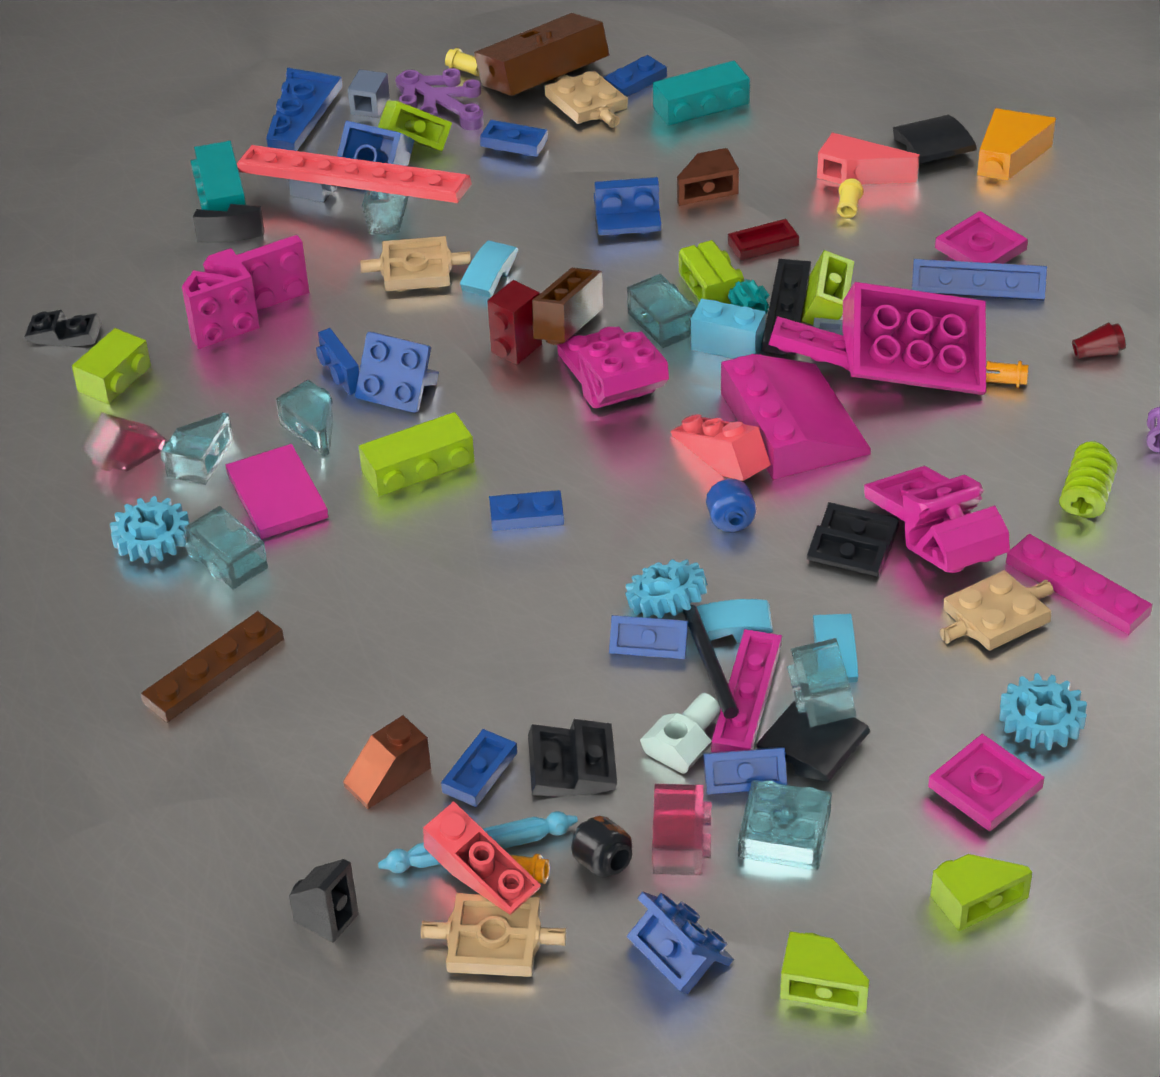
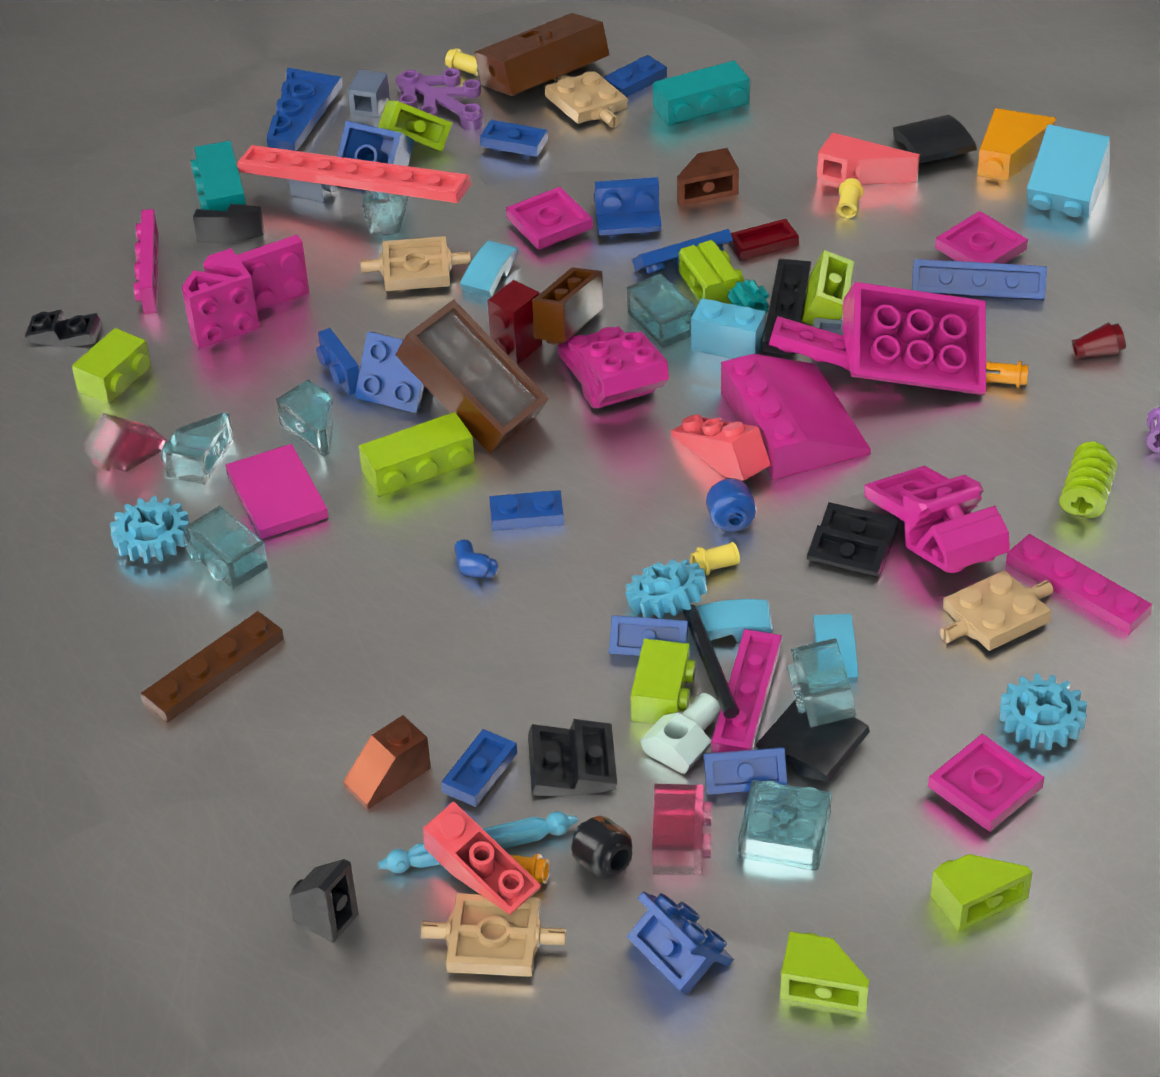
(147, 262): none -> dark pink plate
(471, 376): none -> brick
(472, 563): none -> blue arm
(549, 218): none -> dark pink plate
(654, 260): none -> blue plate
(661, 680): none -> lime brick
(716, 557): none -> light yellow pin
(1069, 171): none -> medium azure slope

